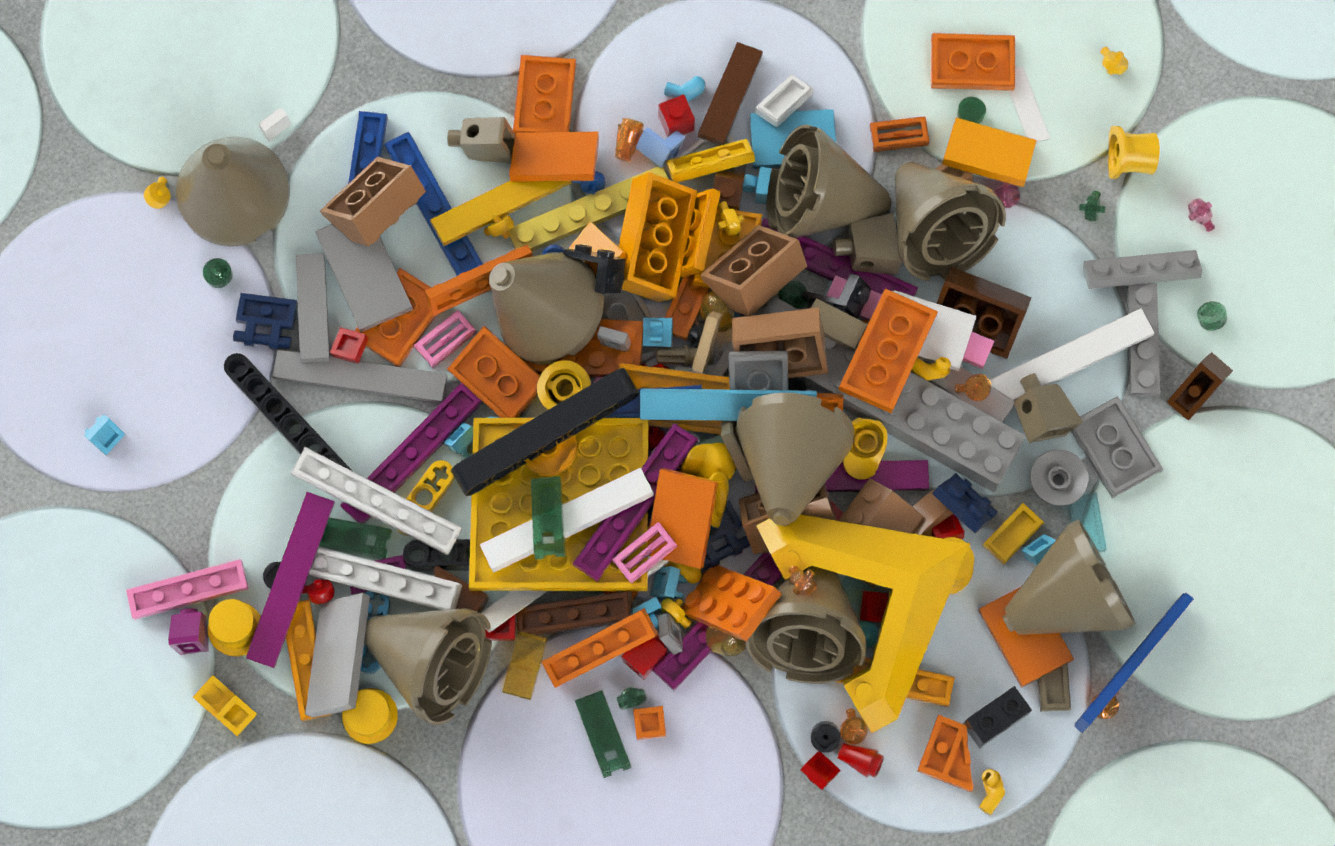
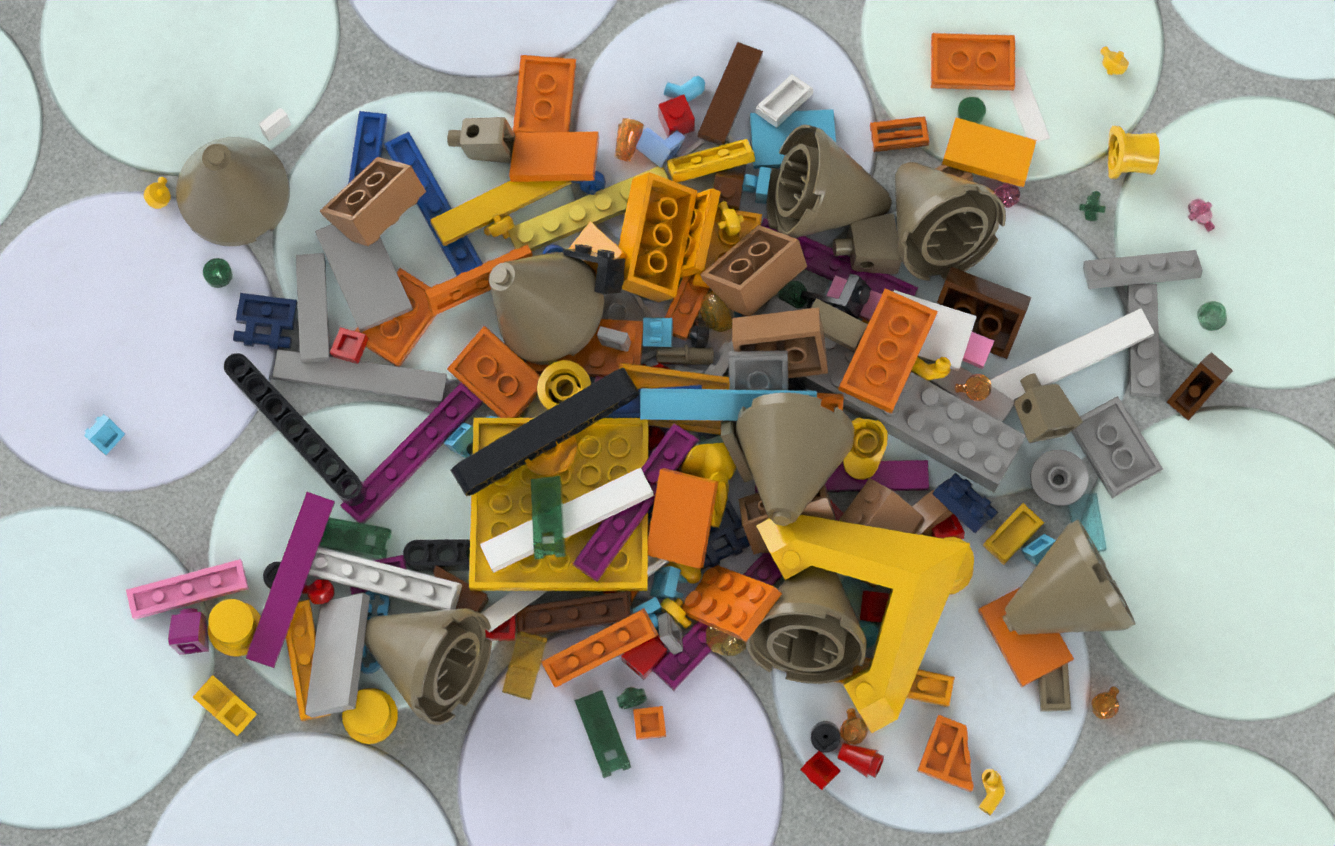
(376, 501): white tile -> none
(426, 354): bright pink tile -> none
(430, 476): yellow beam -> none
(650, 562): bright pink tile -> none
(707, 342): tan tile -> none
(802, 580): clear orange piece -> none
(997, 717): black brick -> none
(1133, 662): blue tile -> none

